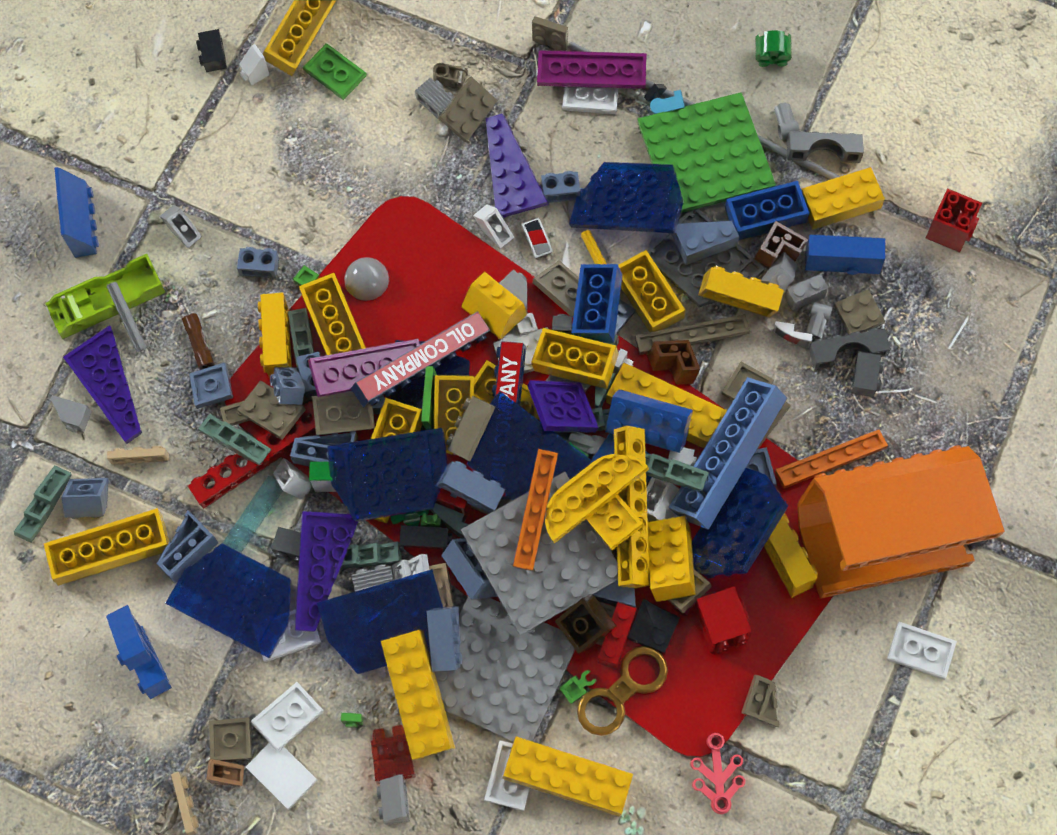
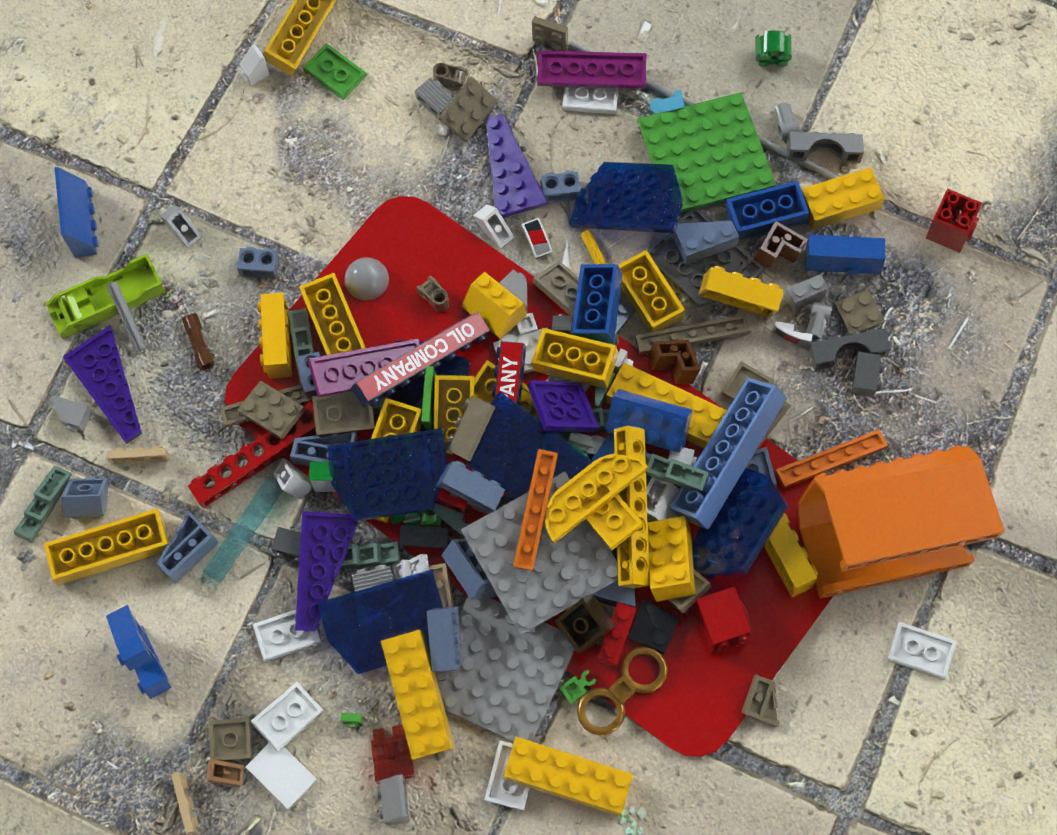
(211, 385): sand blue plate -> none
(212, 50): black brick -> none
(234, 439): sand green slope -> none
(235, 598): clear blue plate -> none
(287, 385): sand blue brick -> none
(305, 276): bright green plate -> none
(431, 292): none -> dark tan piece
(655, 92): black tile -> none
(718, 778): coral plant -> none
(781, 272): light grey slope -> none

